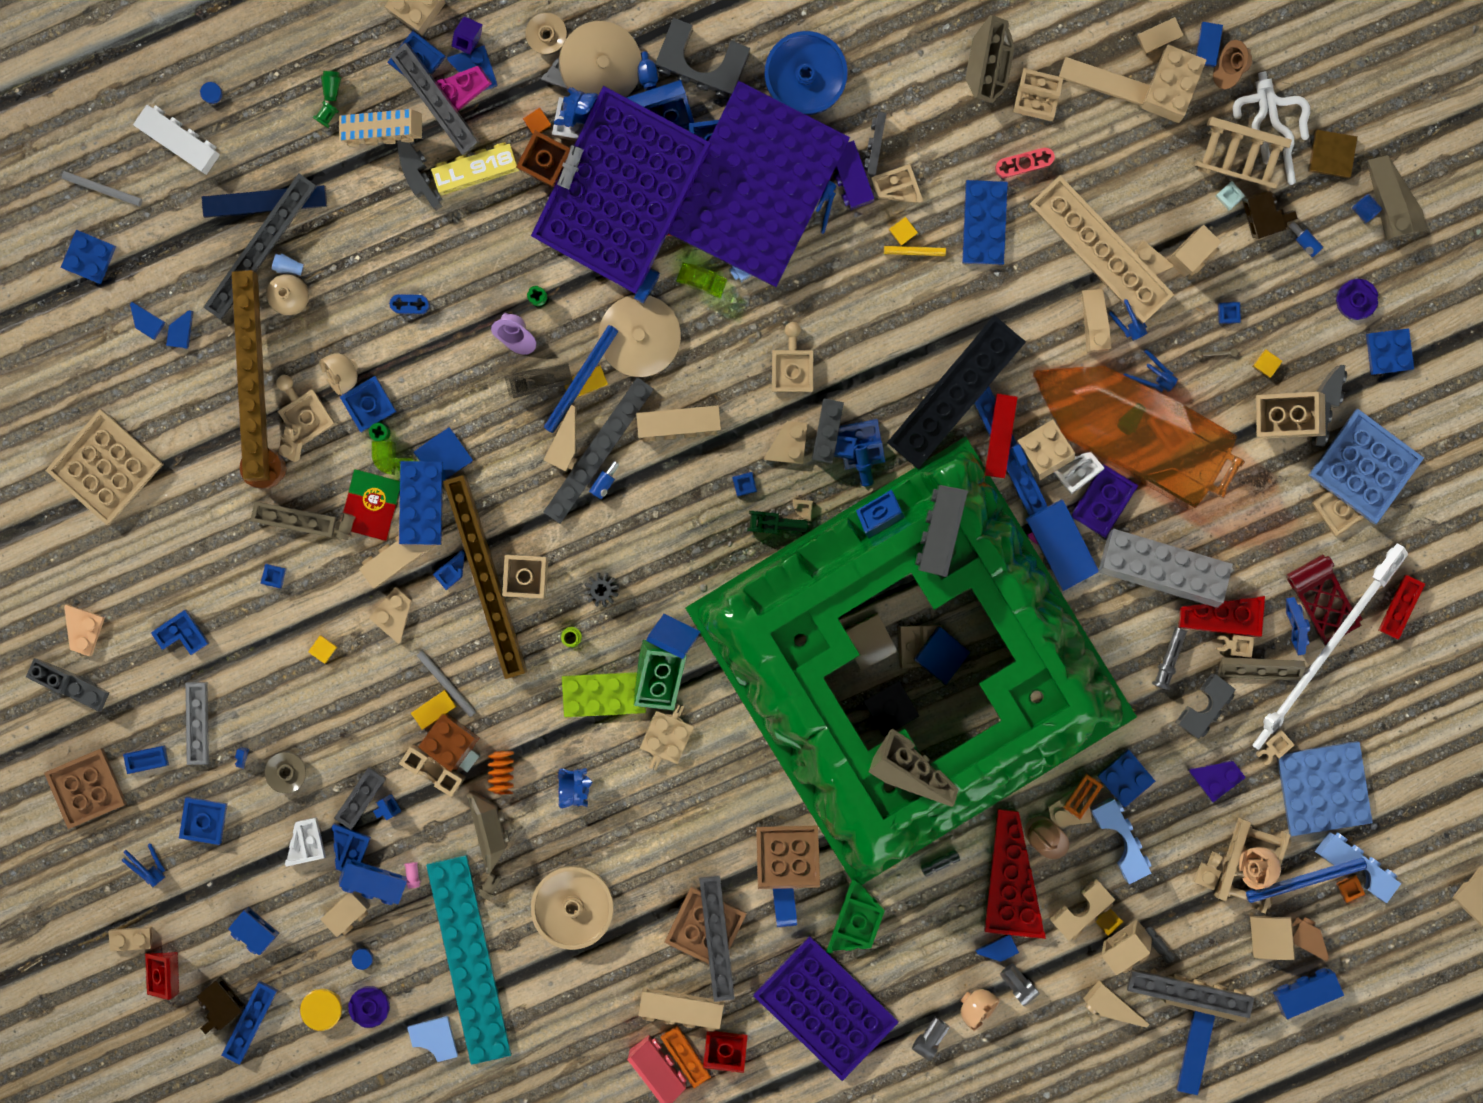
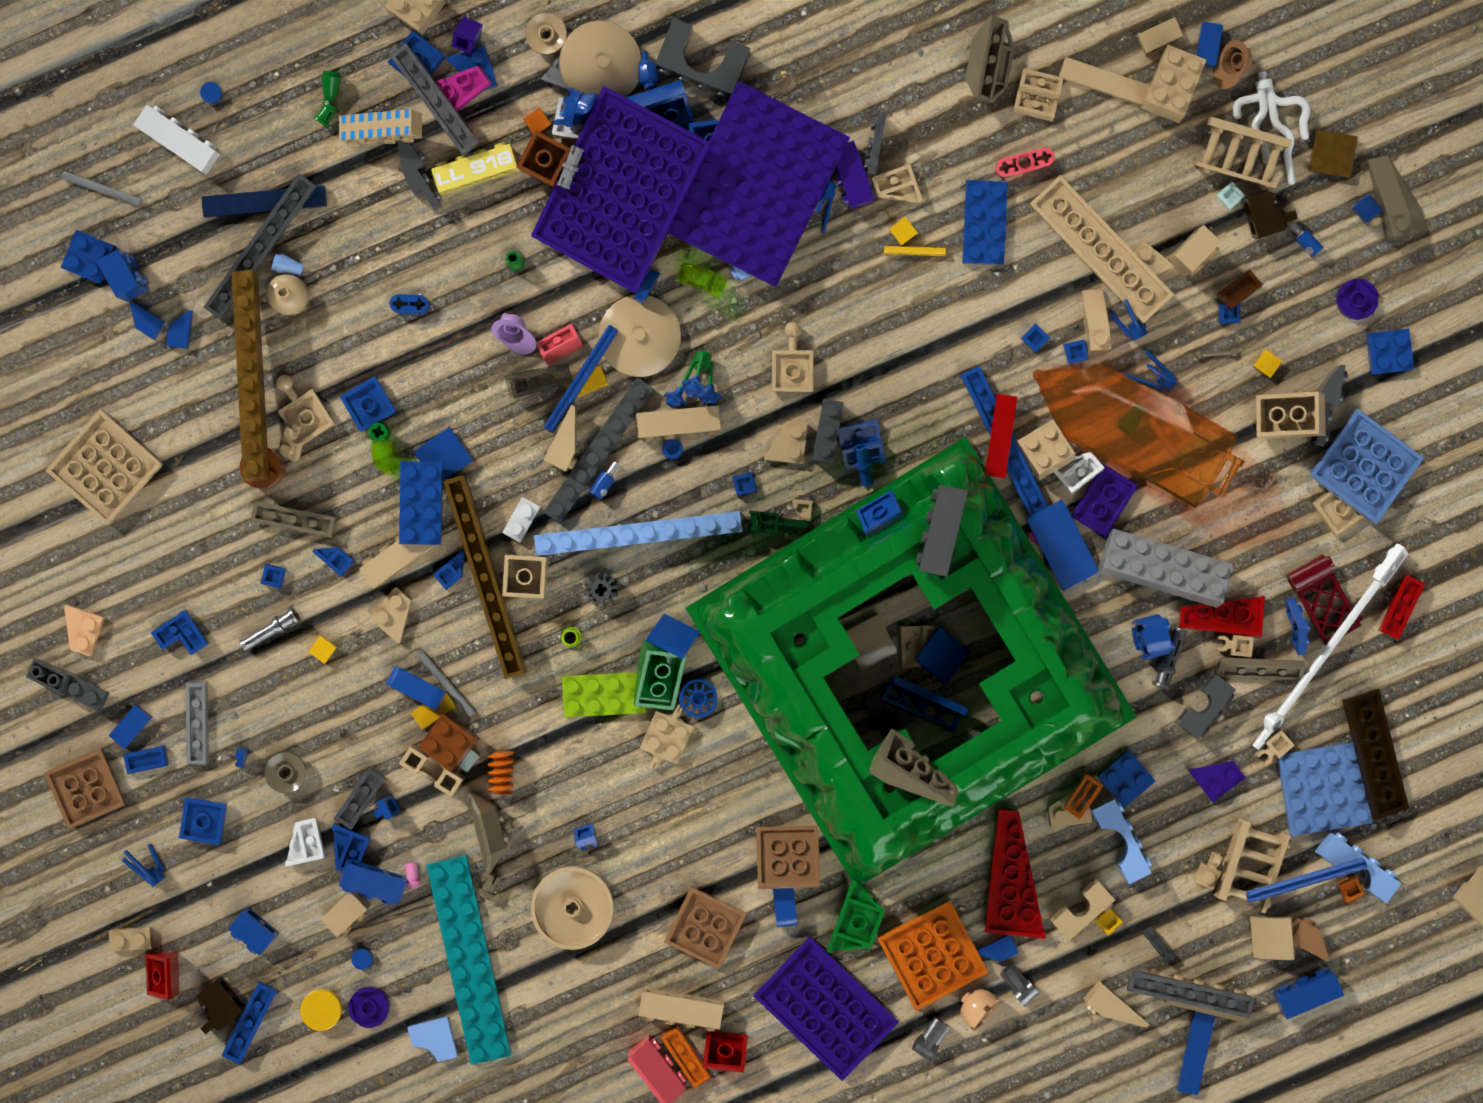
(123, 275): none -> blue brick
(130, 726): none -> blue tile
(278, 624): none -> flat silver pin
(335, 559): none -> blue tile
(340, 372): tan cylinder -> none
(345, 526): dark tan pin -> none
(372, 503): sticker -> none
(415, 687): none -> blue beam
(516, 265): none -> green cone
(521, 519): none -> white plate
(543, 298): green bush -> none
(559, 344): none -> coral slope
(573, 787): blue hair -> none
(584, 836): none -> blue tile
(638, 533): none -> light blue brick
(672, 449): none -> blue tile
(693, 386): none -> blue plant
(698, 698): none -> blue wheel
(716, 938): flat silver plate -> none
(806, 72): blue dish -> none
(845, 447): blue tile -> none
(926, 696): none -> blue fence
(932, 955): none -> orange plate
(940, 863): dark grey axle -> none
(956, 392): black plate -> none
(1019, 455): blue tile -> none
(1035, 338): none -> blue tile
(1046, 837): medium nougat piece -> none
(1075, 351): none -> blue tile
(1127, 947): tan brick -> none
(1152, 636): none -> blue brick
(1239, 290): none -> reddish brown tile
(1259, 867): light nougat cylinder -> none
(1375, 754): none -> dark brown plate

